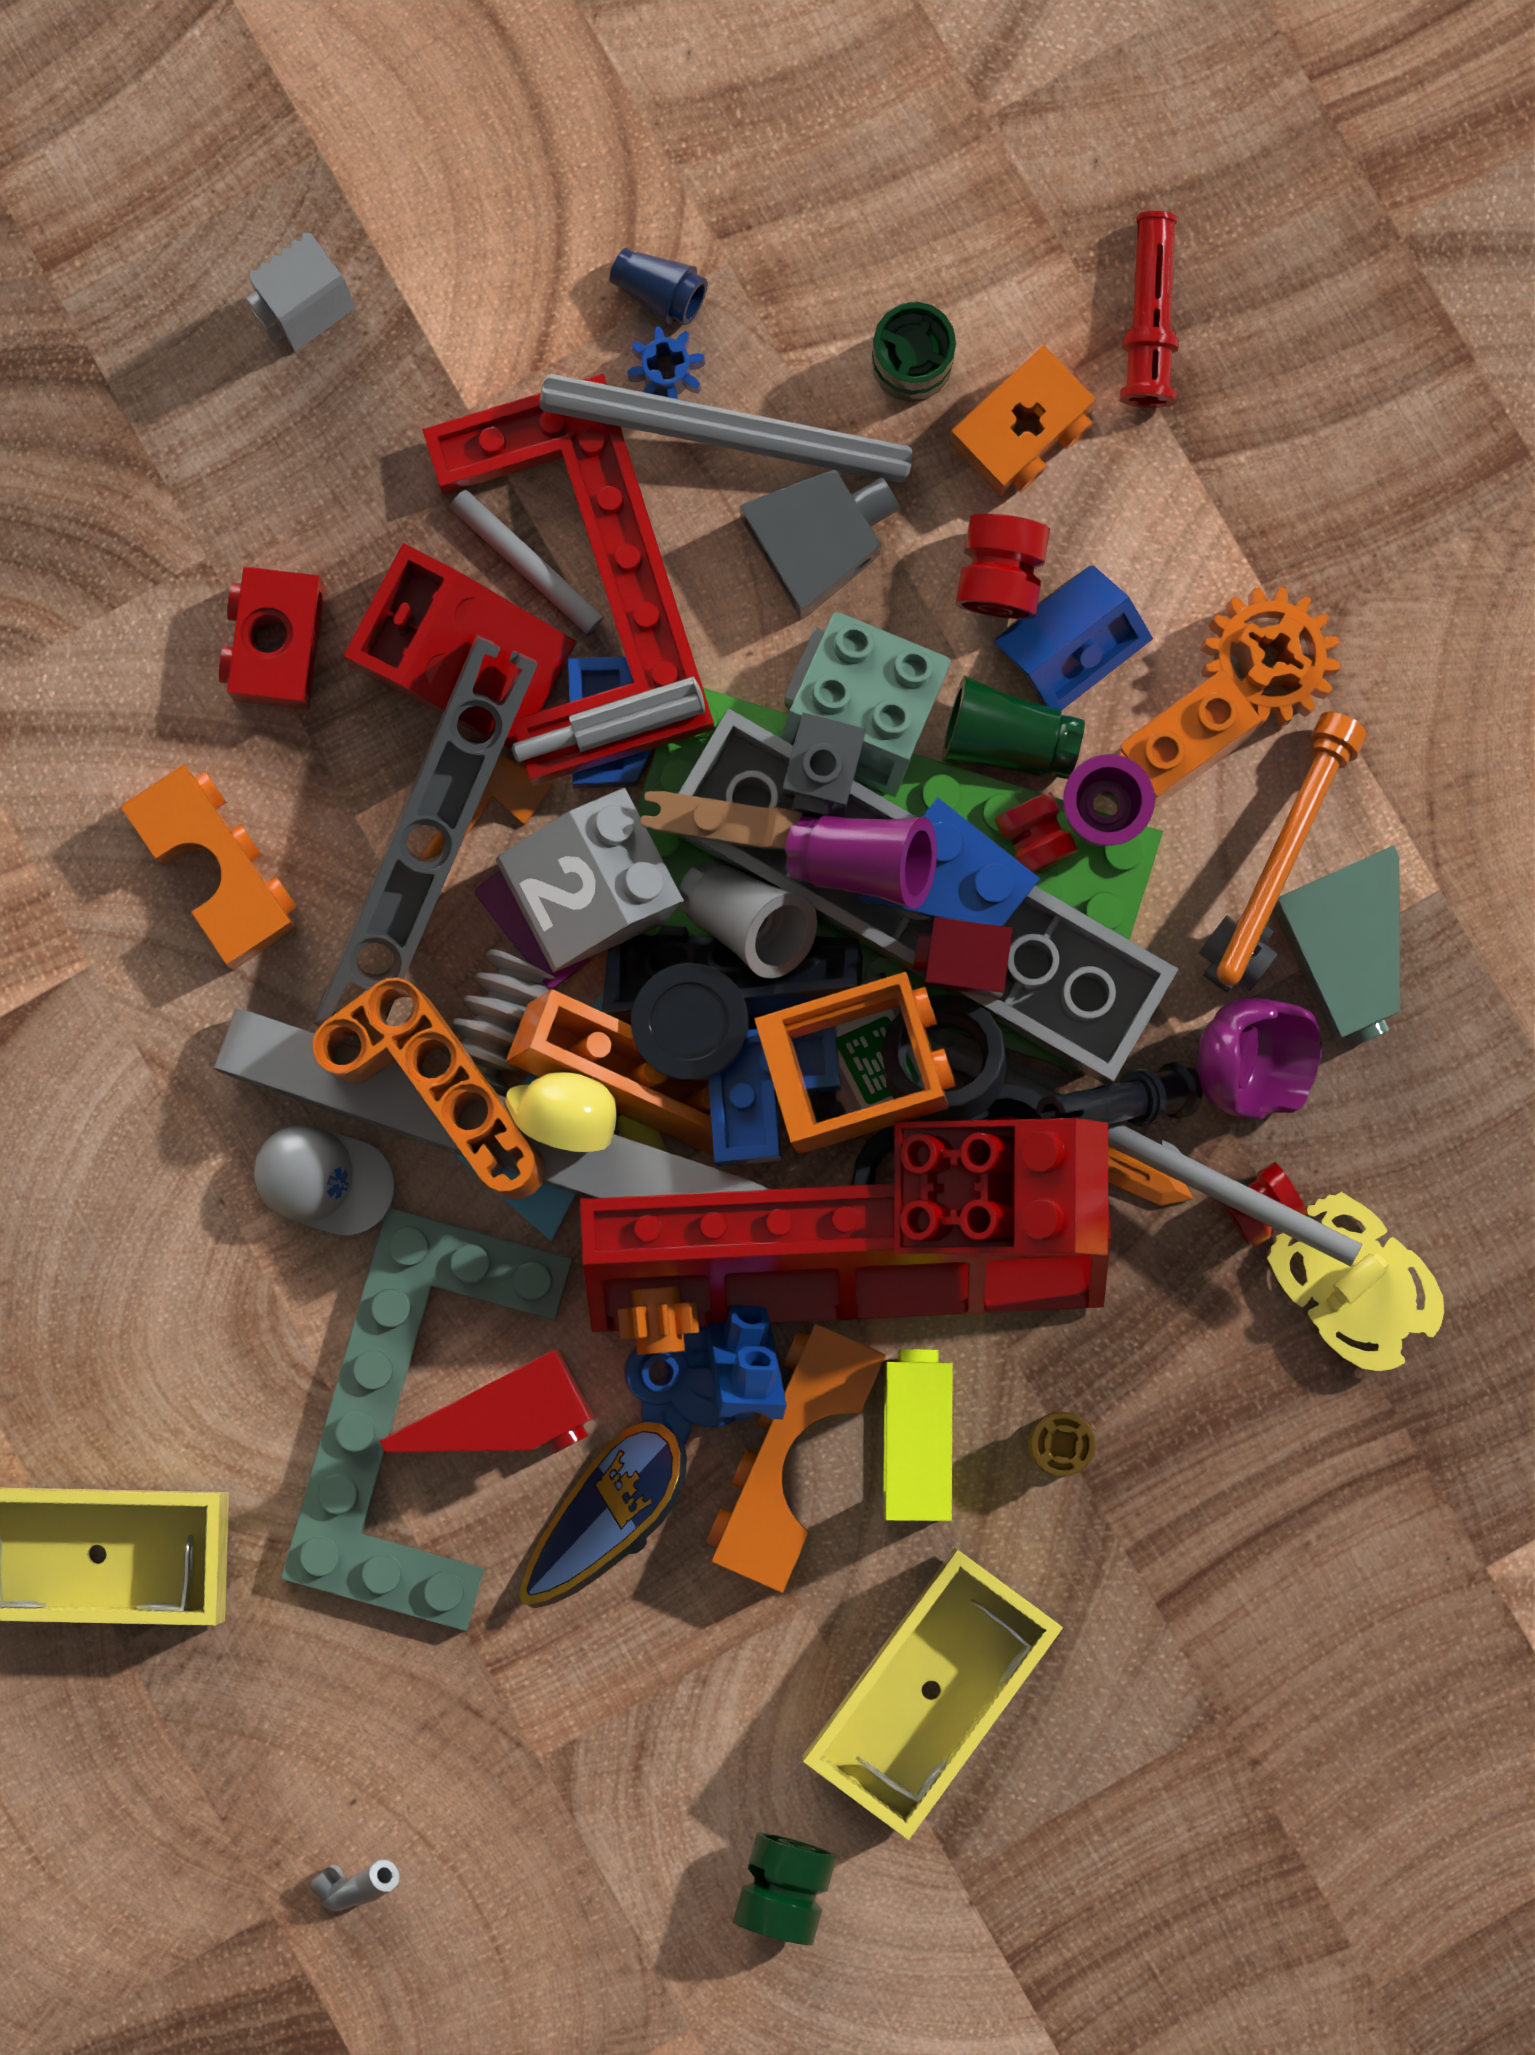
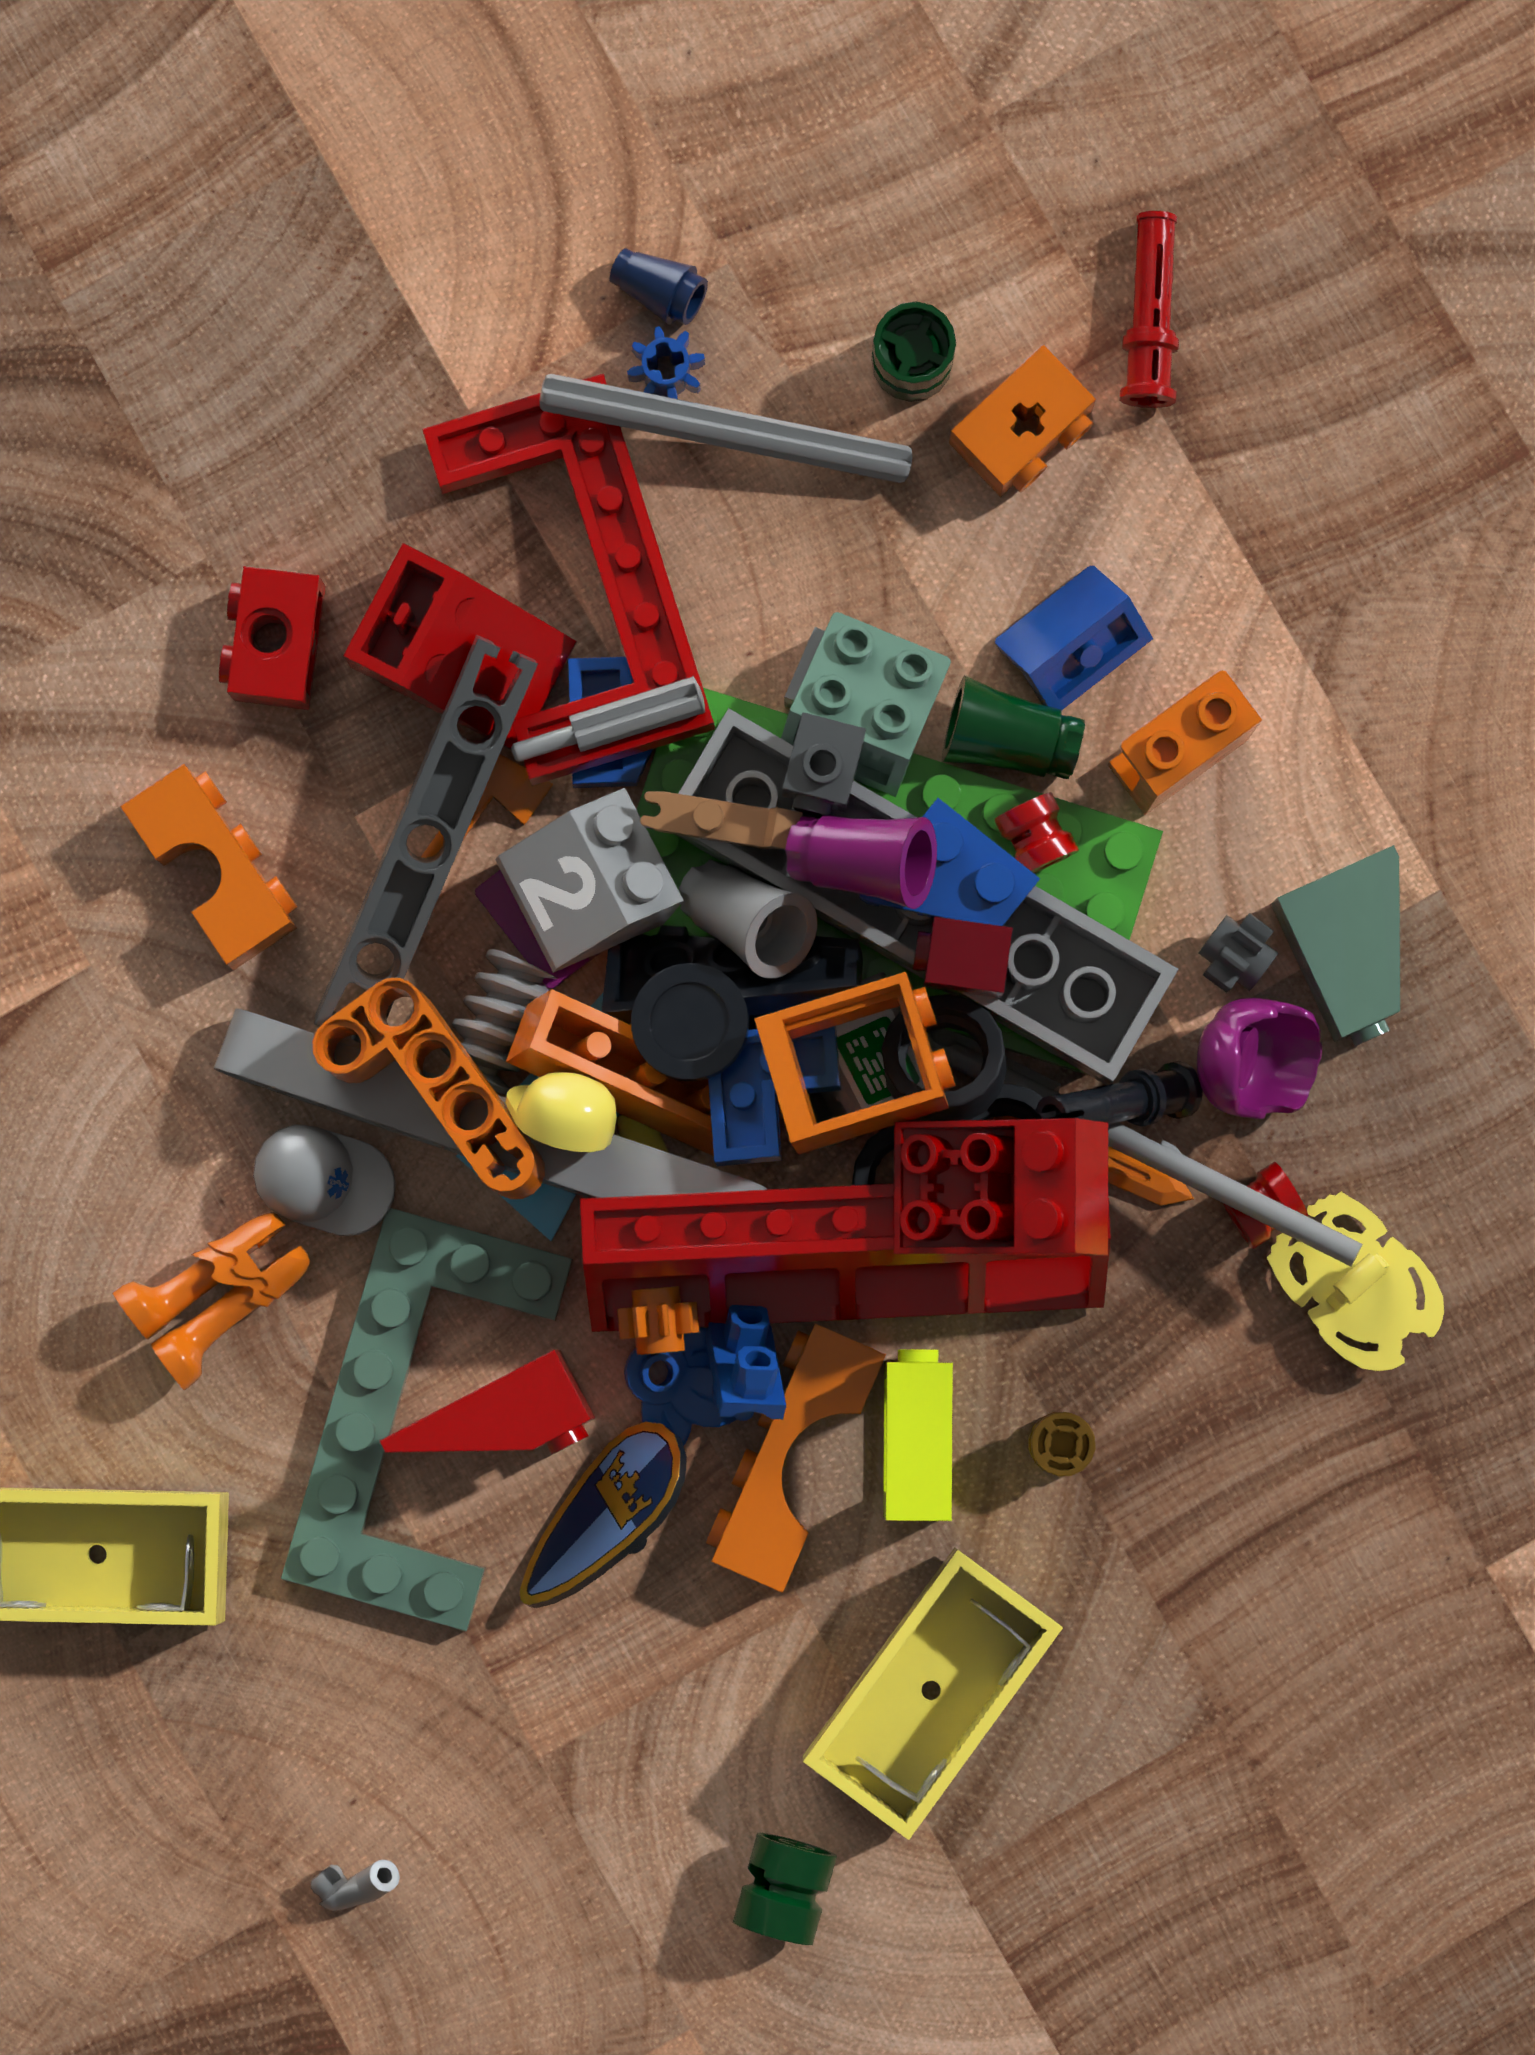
(222, 1262): none -> orange piece
(299, 293): light grey brick -> none
(526, 562): light grey bar -> none
(818, 534): dark grey torso -> none
(1002, 566): red wheel -> none
(1122, 783): magenta plant -> none
(1291, 667): orange gear -> none
(1334, 742): orange piece -> none

